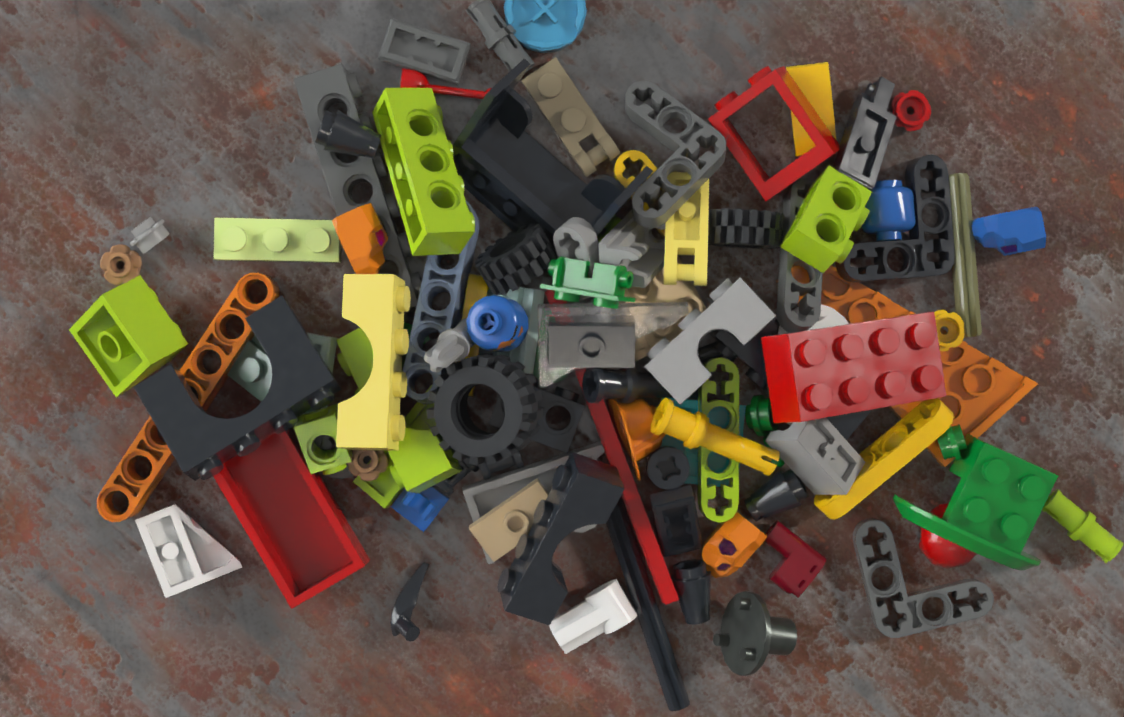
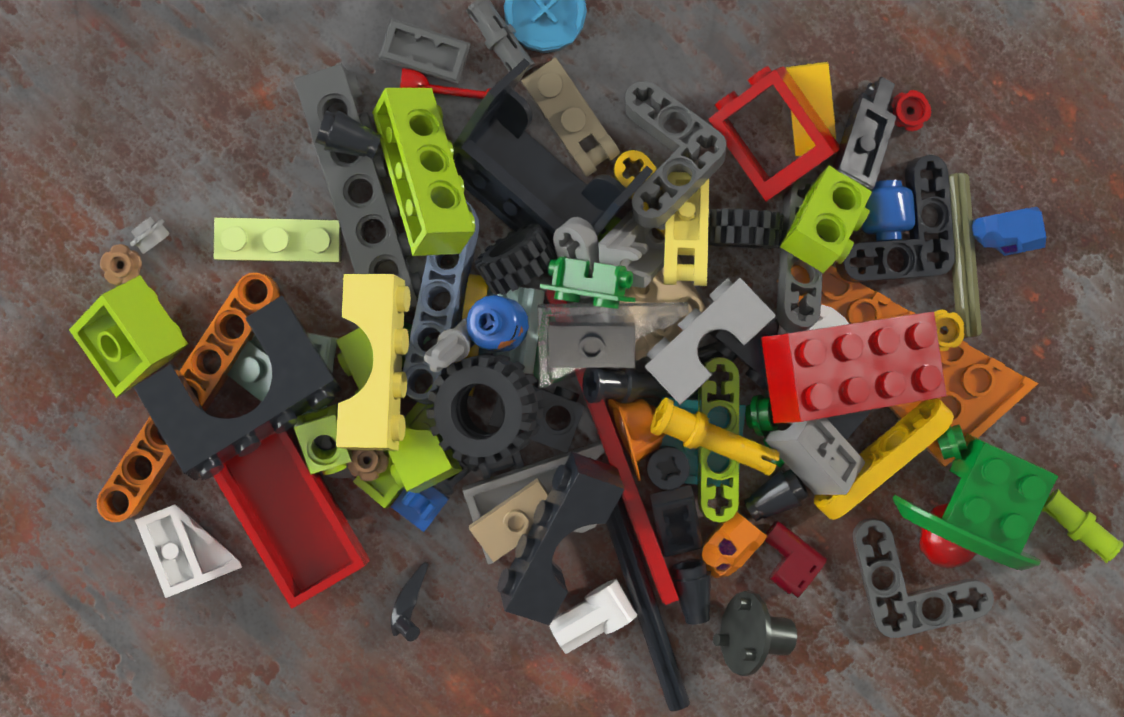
(362, 238): orange rock -> none

